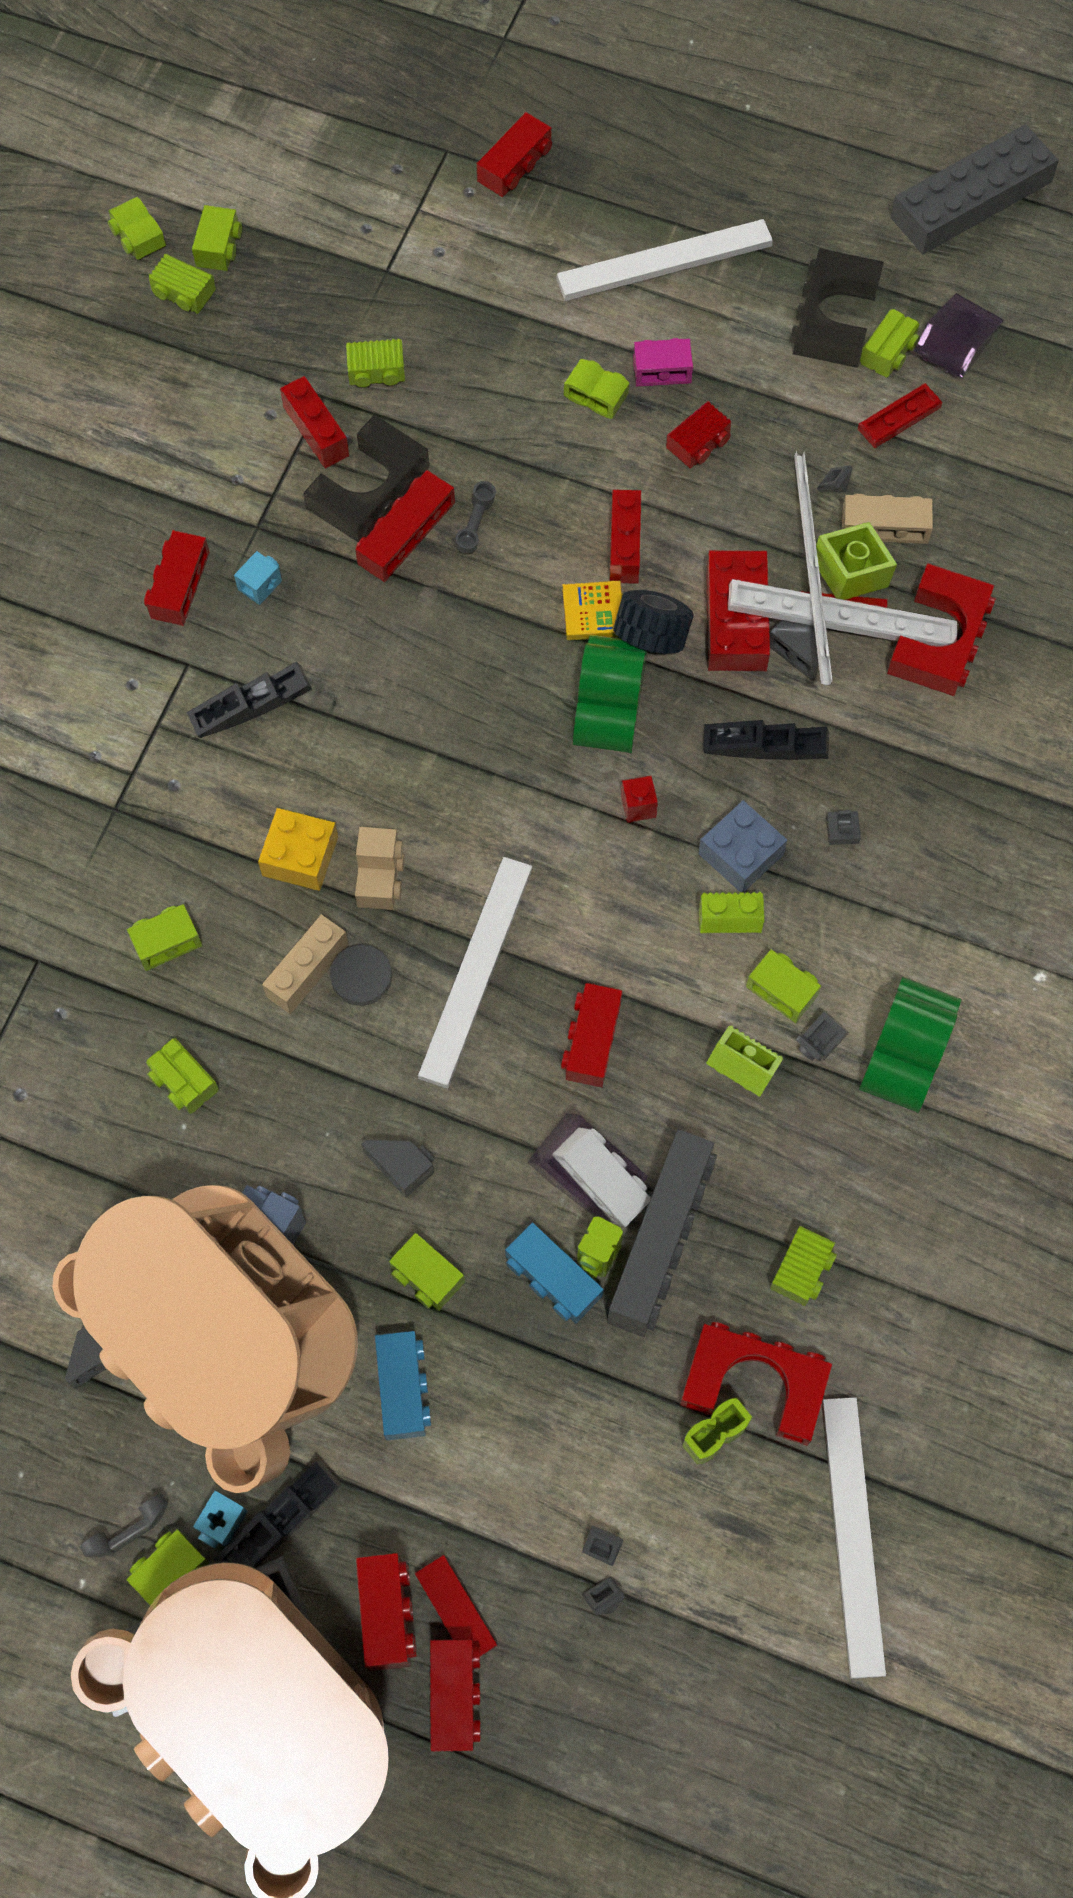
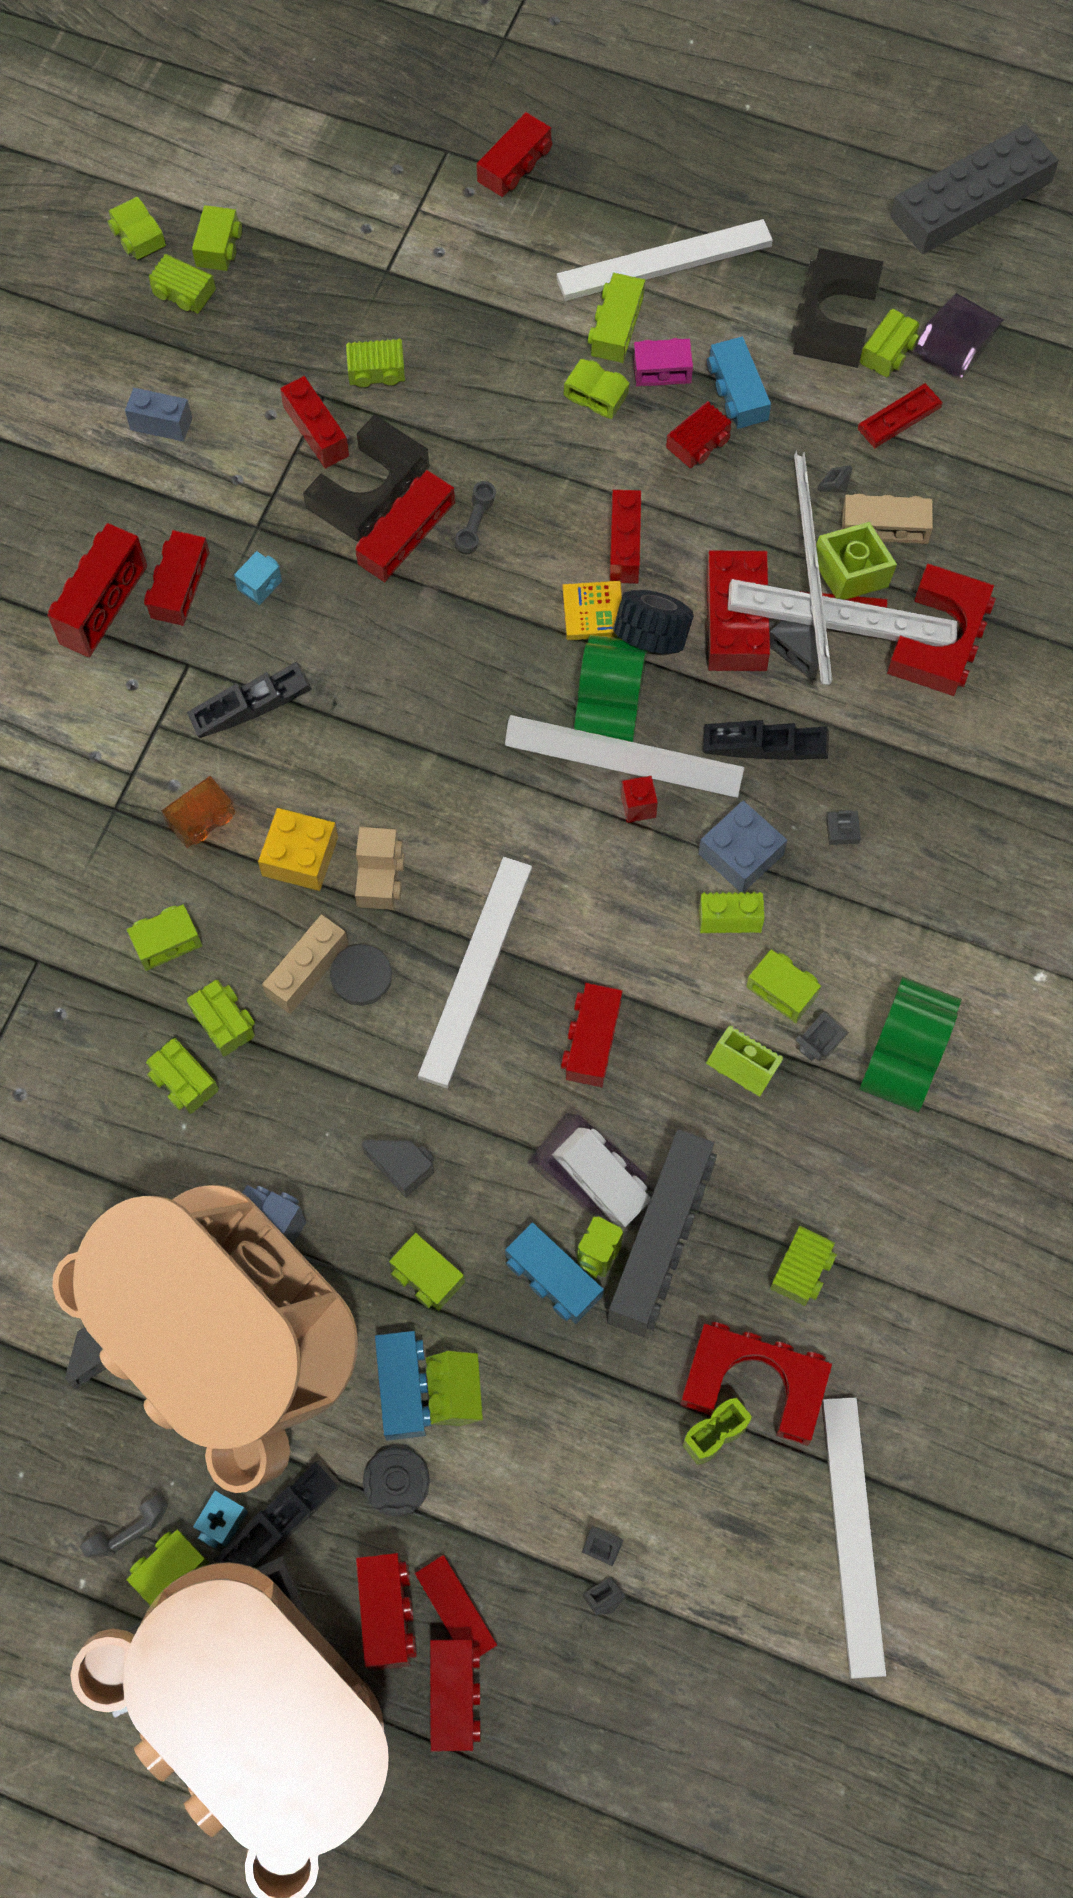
(97, 589): none -> red brick
(158, 414): none -> sand blue brick
(198, 812): none -> clear orange brick
(221, 1017): none -> lime brick
(396, 1482): none -> dark grey tile
(454, 1388): none -> lime brick
(616, 317): none -> lime brick
(624, 756): none -> white tile
(739, 382): none -> dark azure brick

